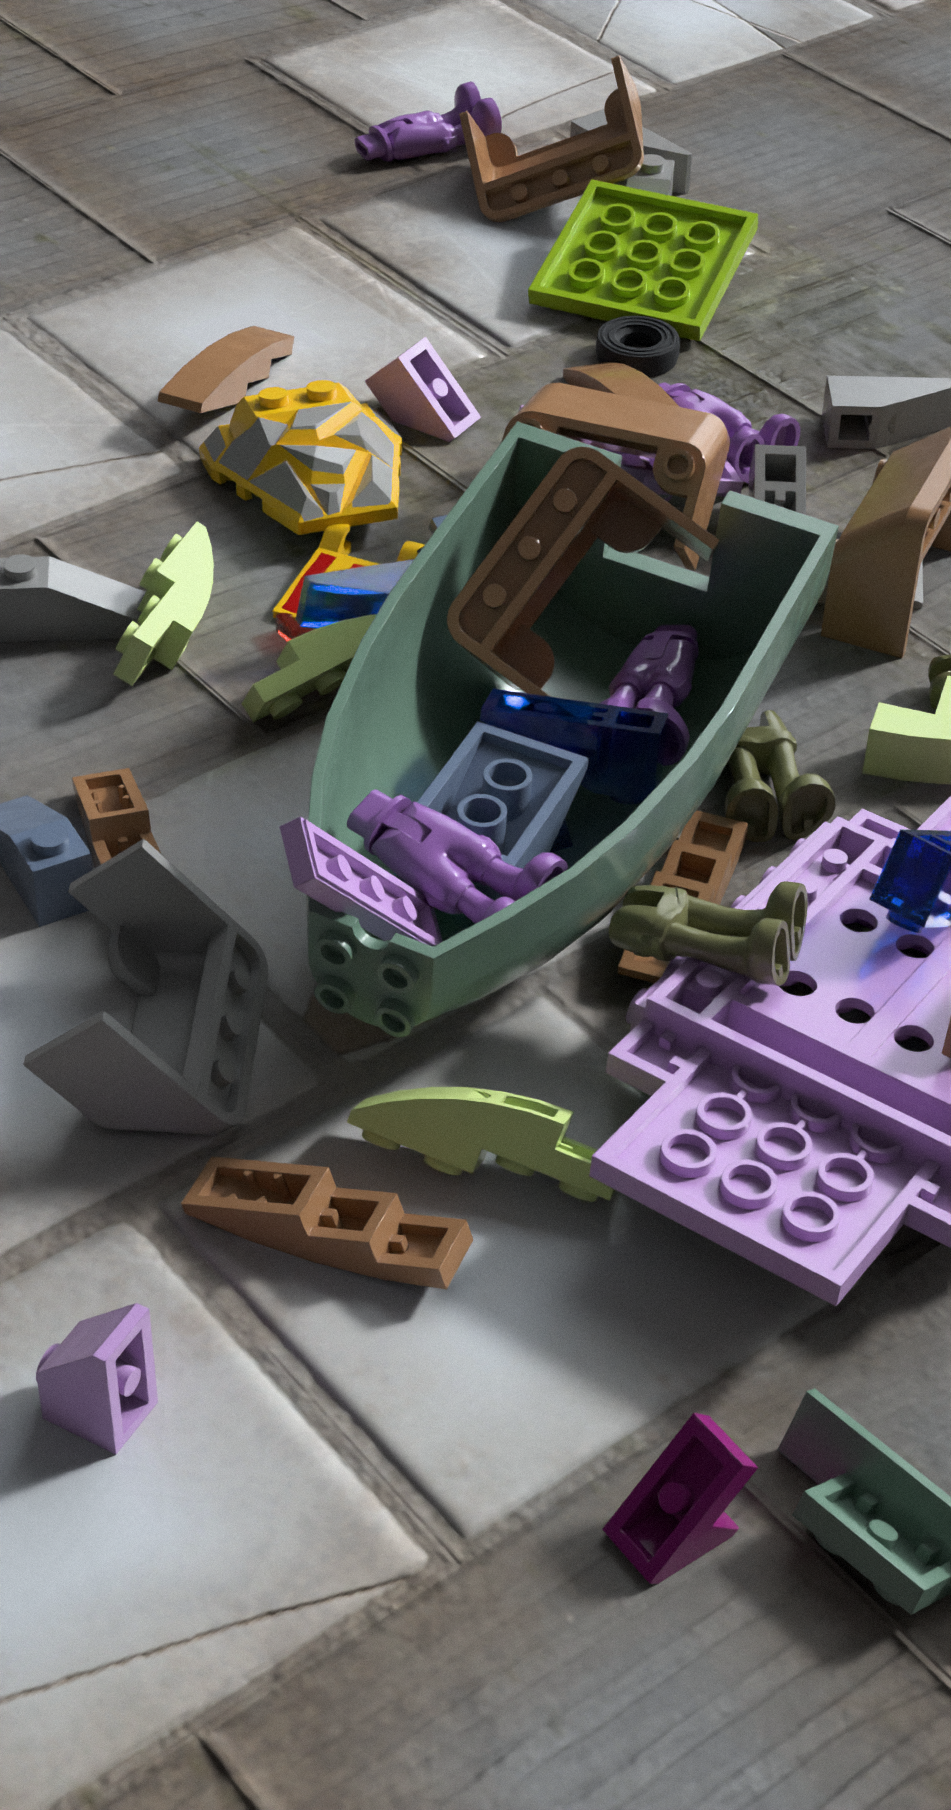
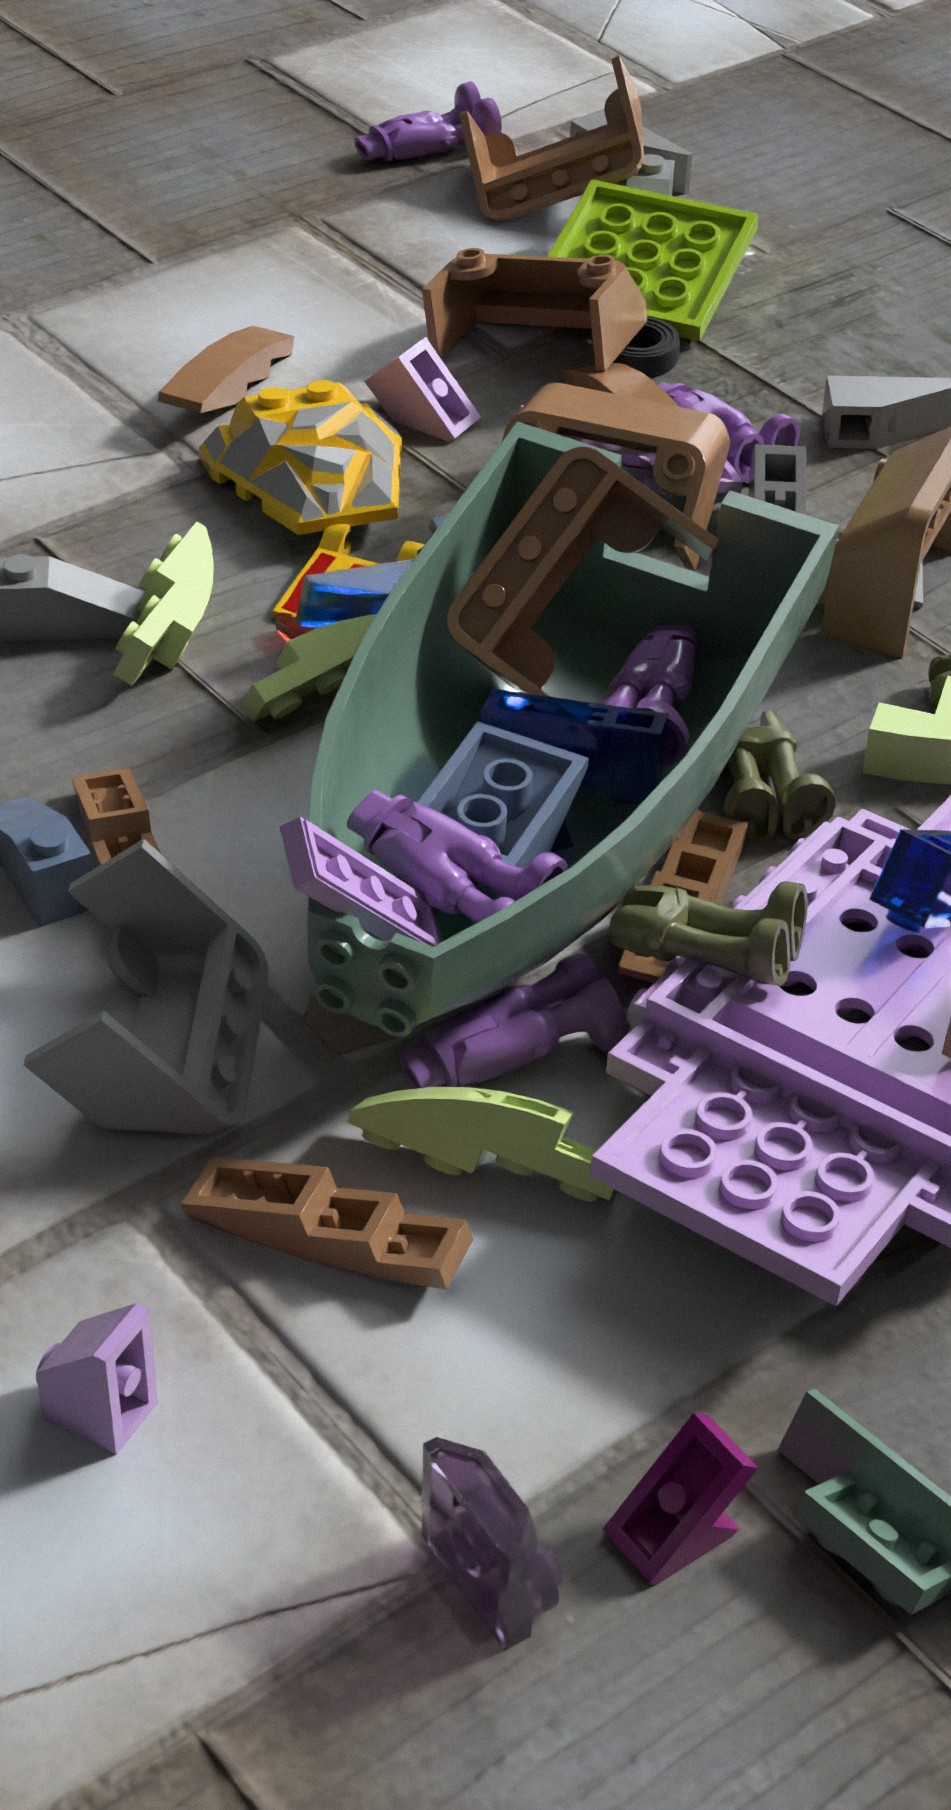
(486, 1540): none -> clear purple slope
(518, 1028): none -> medium lavender piece
(535, 292): none -> medium nougat windscreen

